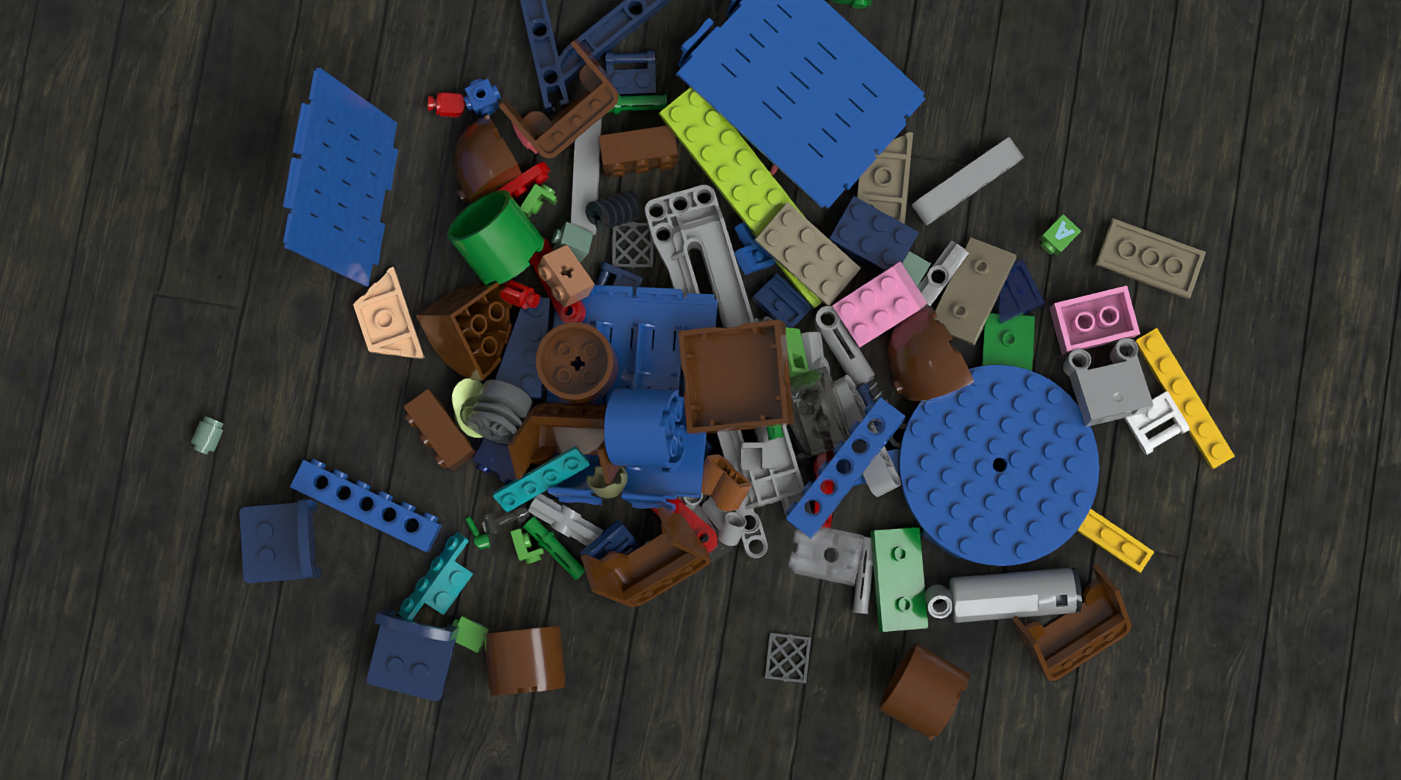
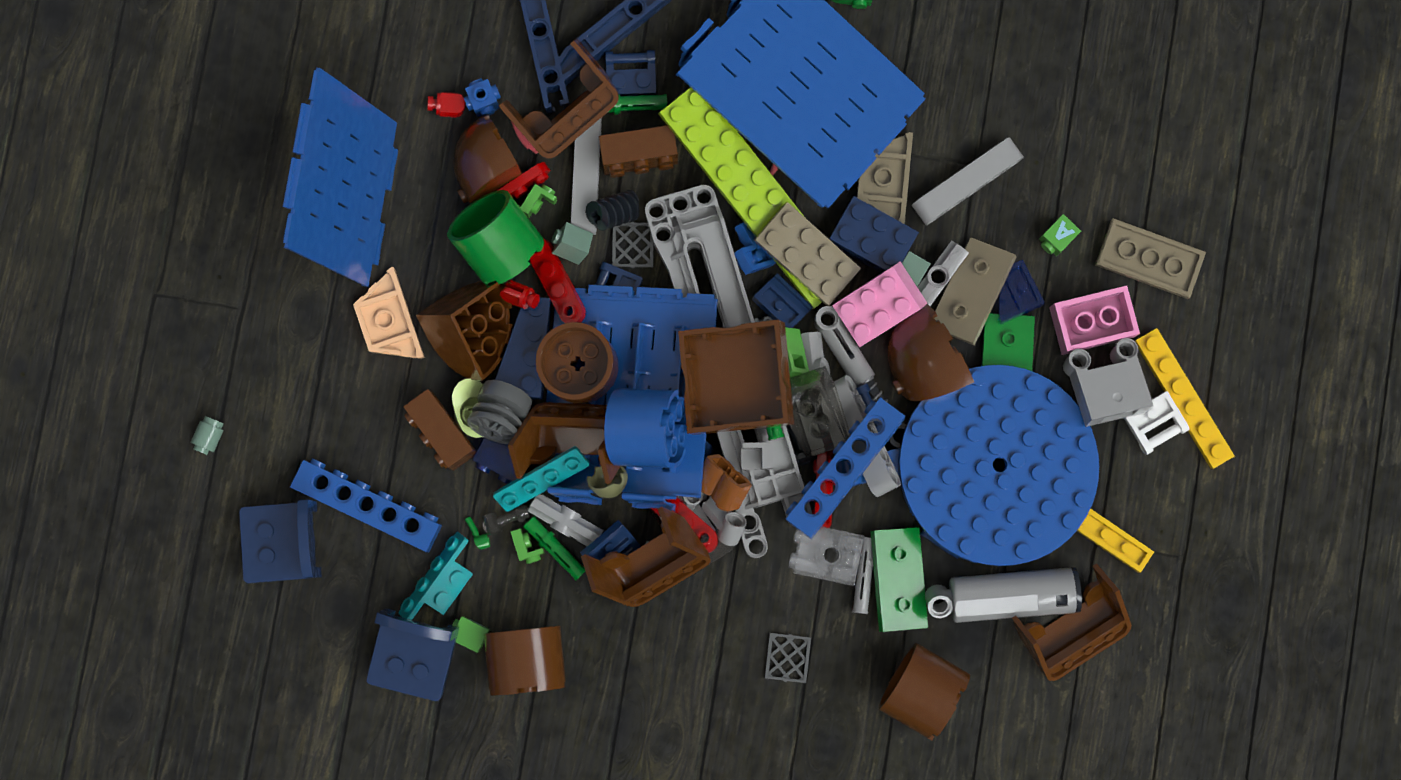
(565, 276): nougat brick -> none

